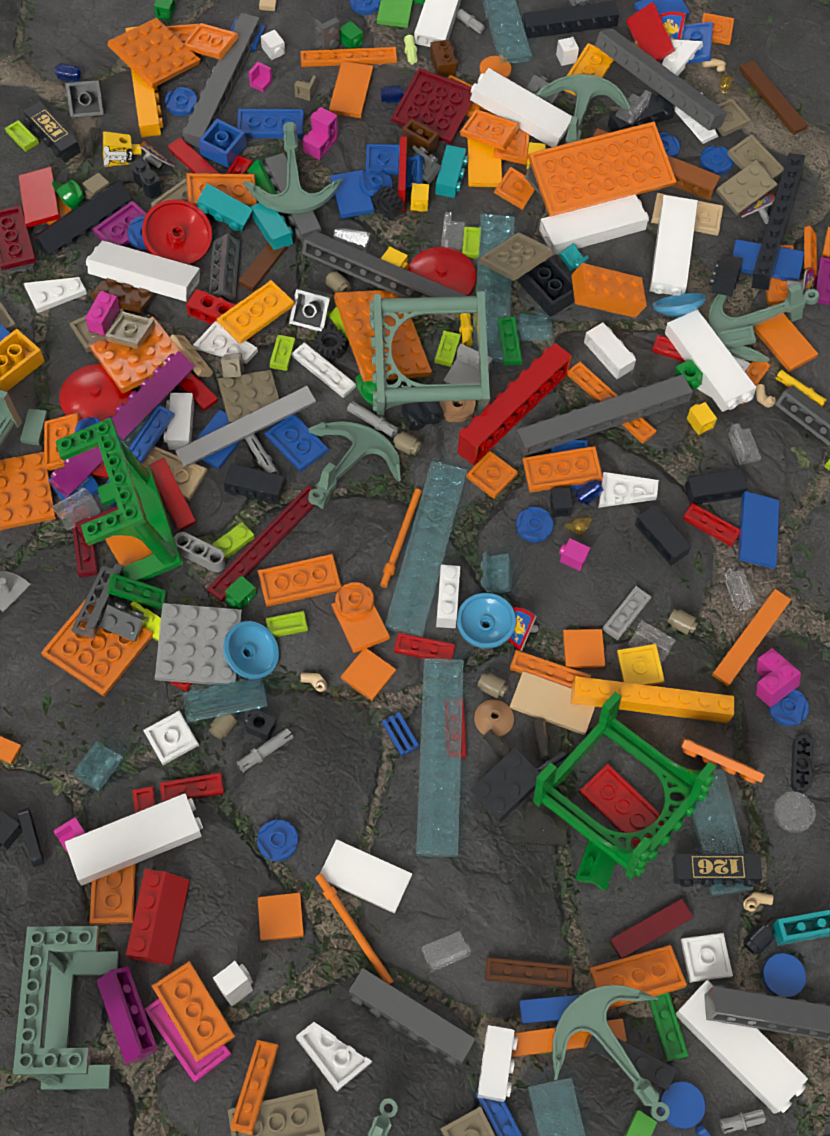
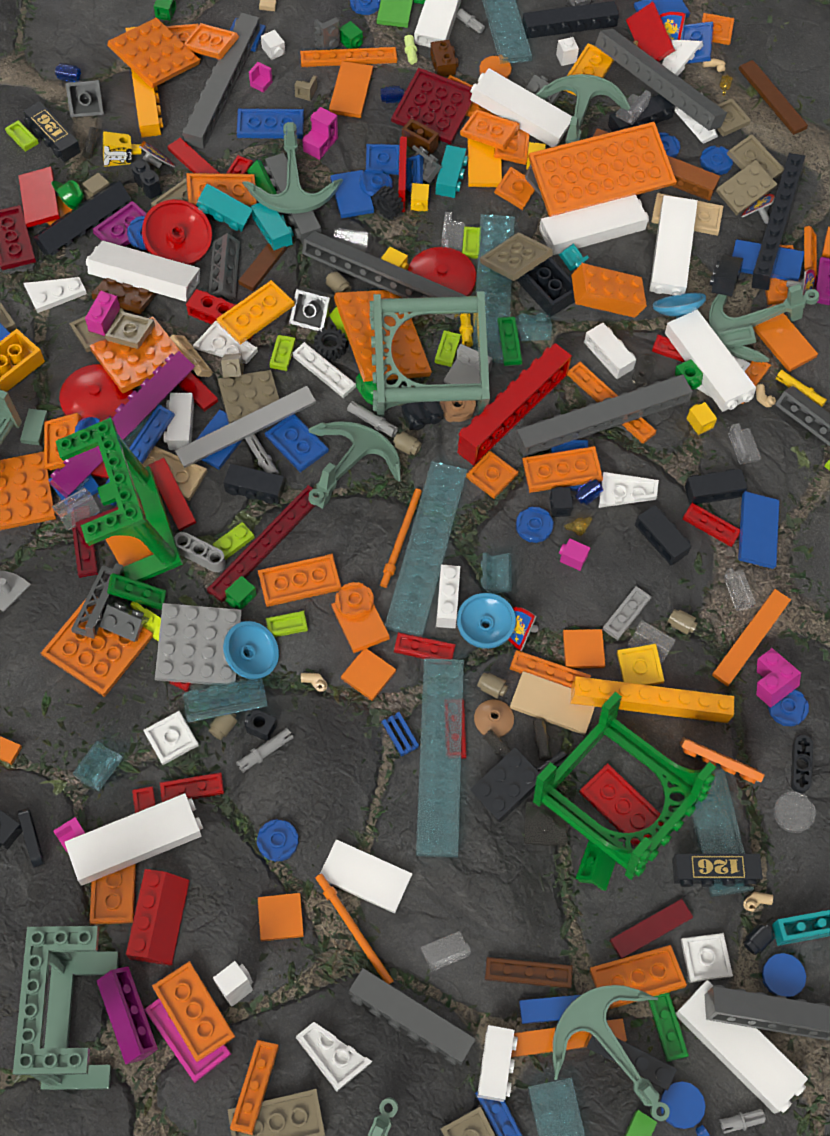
(181, 101): blue tile -> none
(222, 143): blue brick -> none

